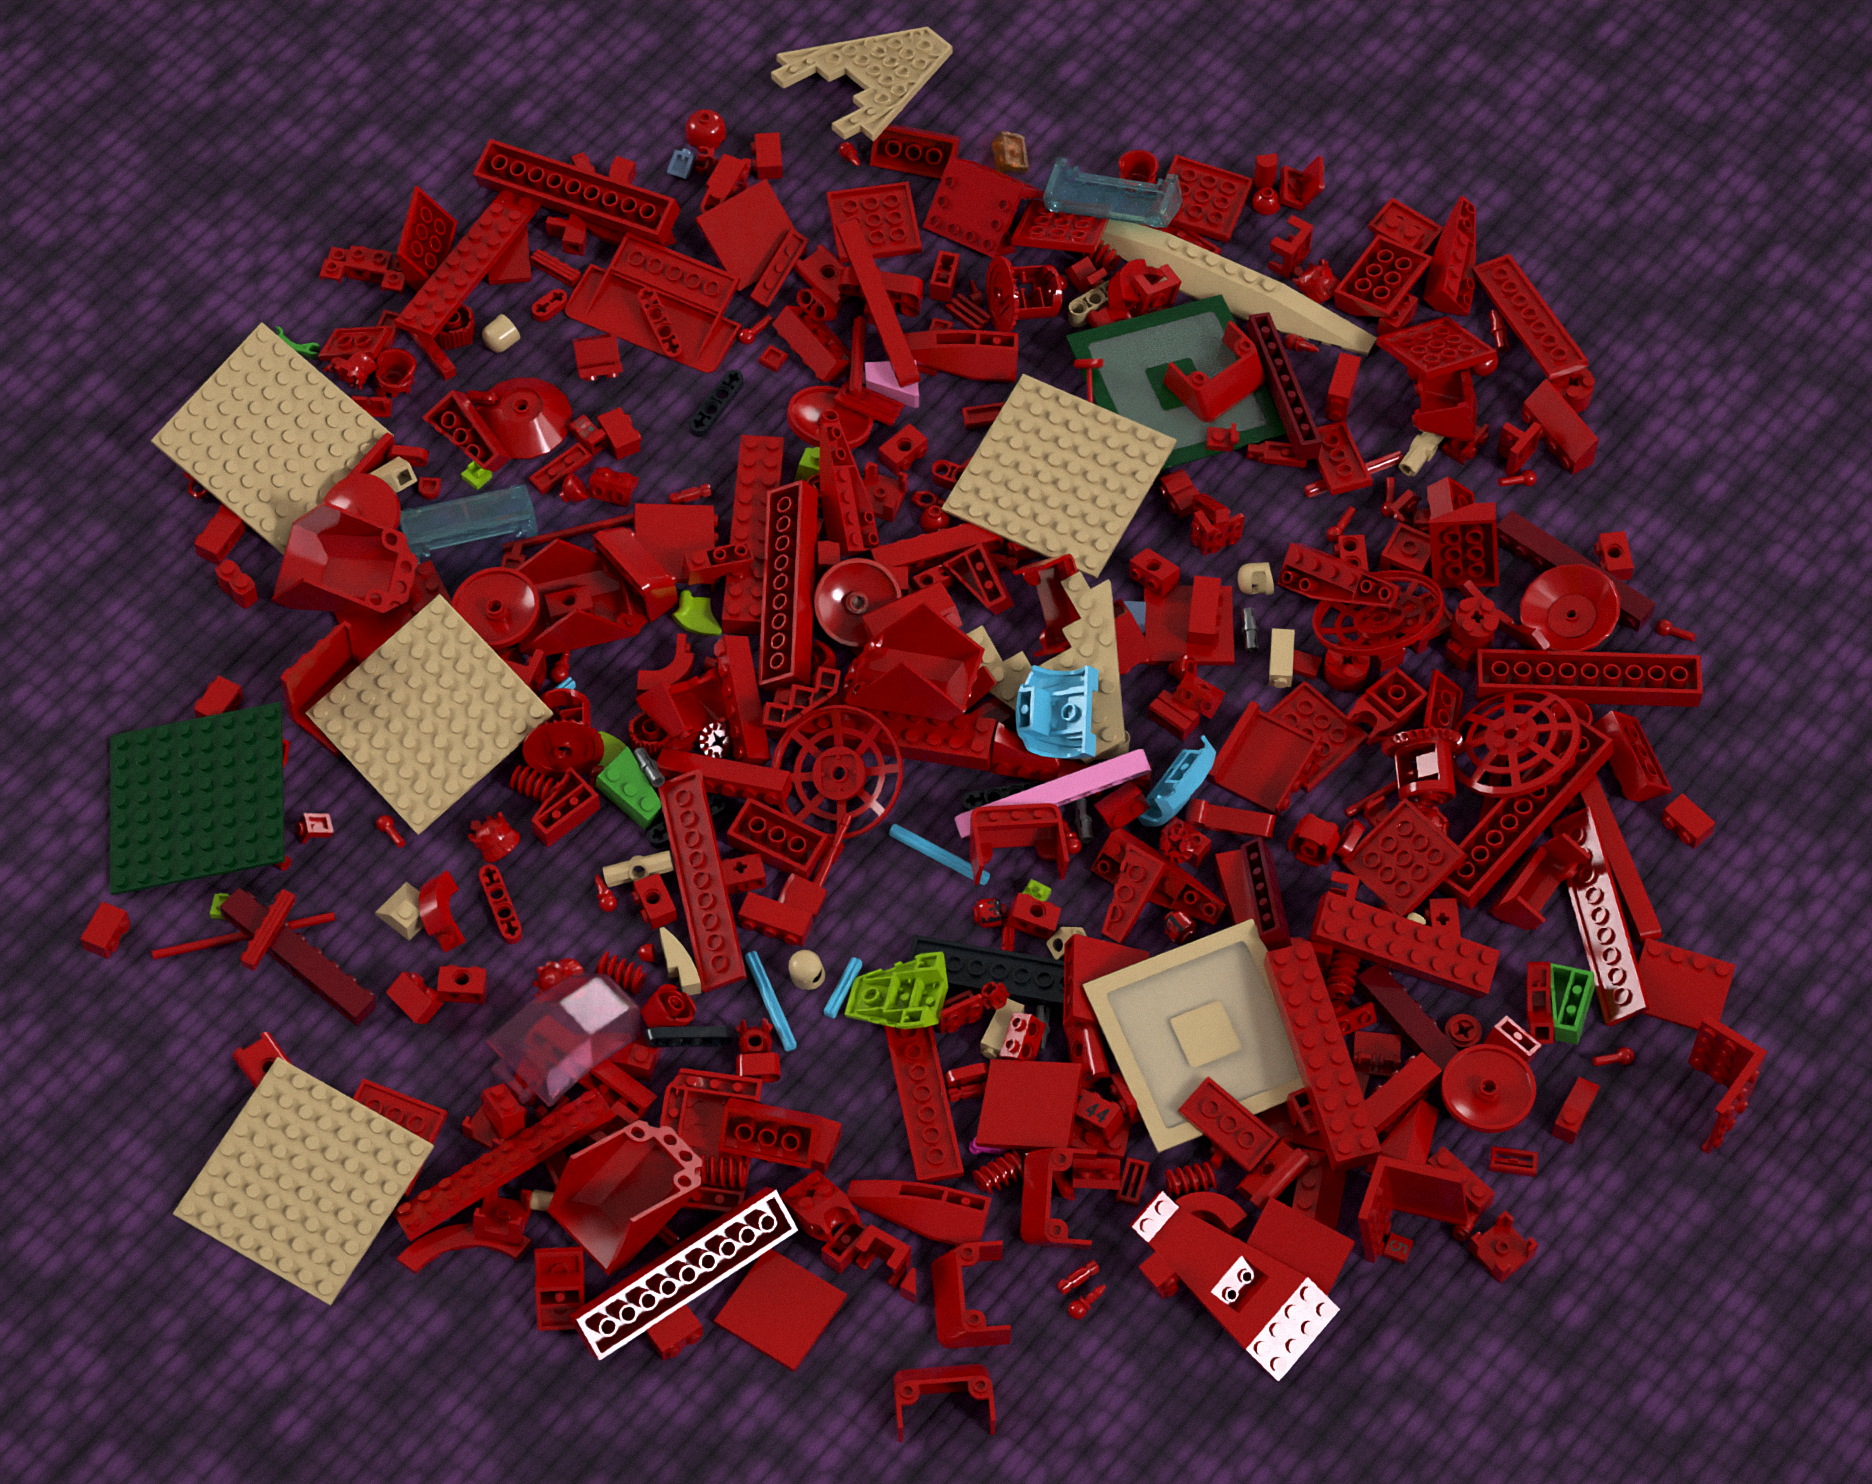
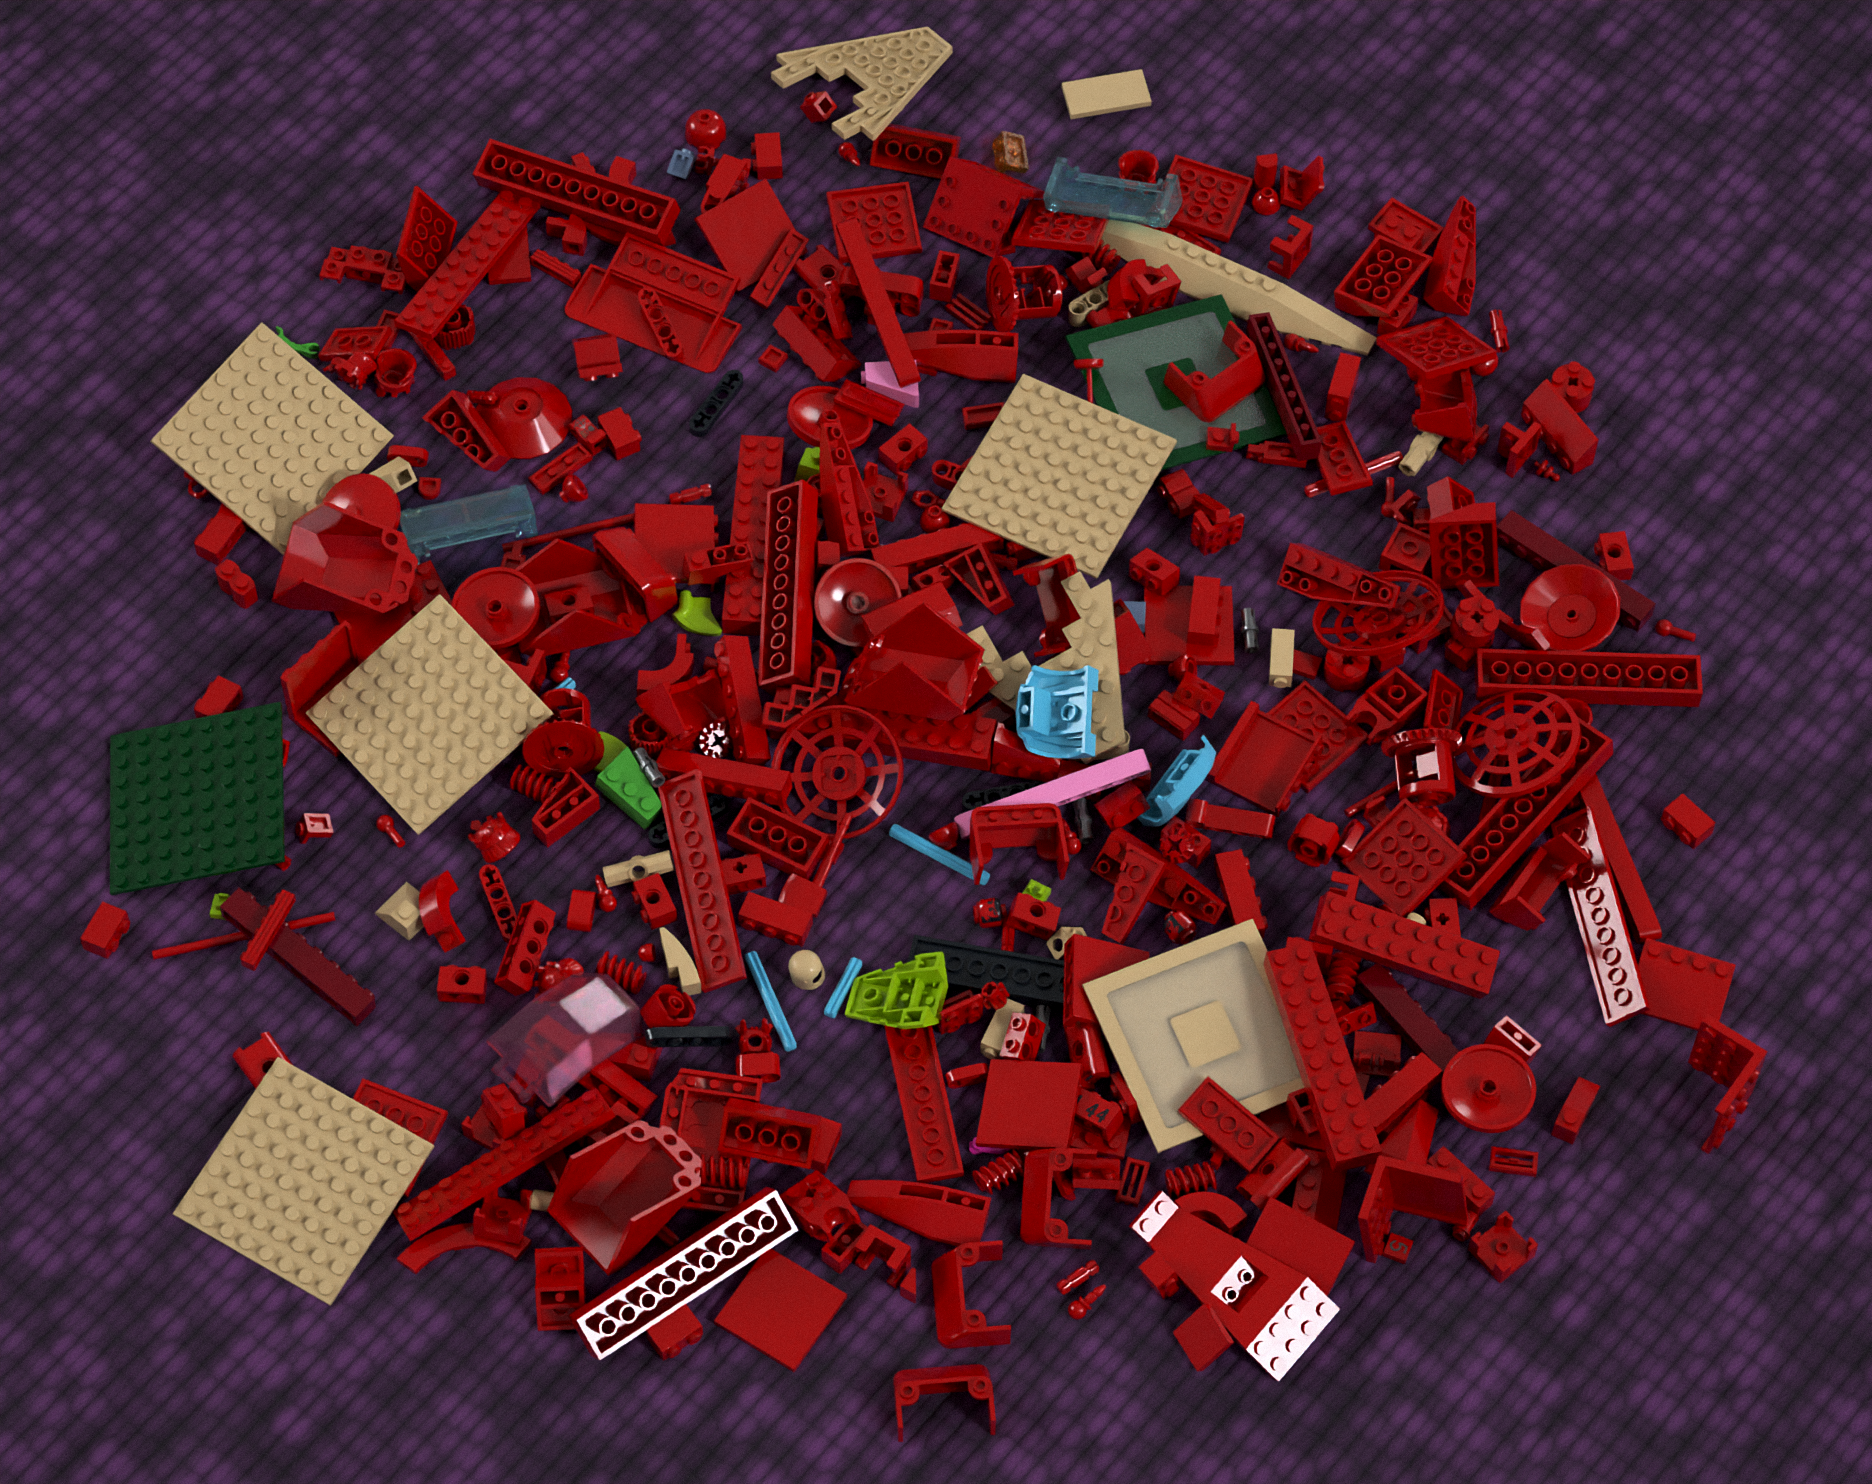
(375, 405): red hinge -> none
(375, 456): red tile -> none
(415, 997): red brick -> none
(476, 475): lime tile -> none
(500, 334): tan helmet -> none
(525, 947): none -> red brick
(549, 305): red beam -> none
(581, 910): none -> red beam
(594, 772): red hand -> none
(612, 486): red bracket -> none
(747, 336): red bar -> none
(818, 106): none -> red brick
(836, 311): none -> red hinge
(857, 356): red axle -> none
(945, 836): none -> red brick
(966, 1091): red axle -> none
(976, 295): red hand -> none
(1106, 94): none -> tan tile
(1203, 1337): none -> red tile
(1256, 574): tan helmet -> none
(1265, 894): dark red brick -> none
(1316, 281): red hair -> none
(1335, 531): red bar -> none
(1357, 545): red brick -> none
(1465, 1022): red gear -> none
(1527, 478): red bar -> none
(1530, 317): red plate -> none
(1538, 1002): red arch -> none
(1546, 470): none -> red hair
(1570, 1001): bright green wedge -> none
(1623, 1055): red bar -> none
(1633, 758): red slope -> none

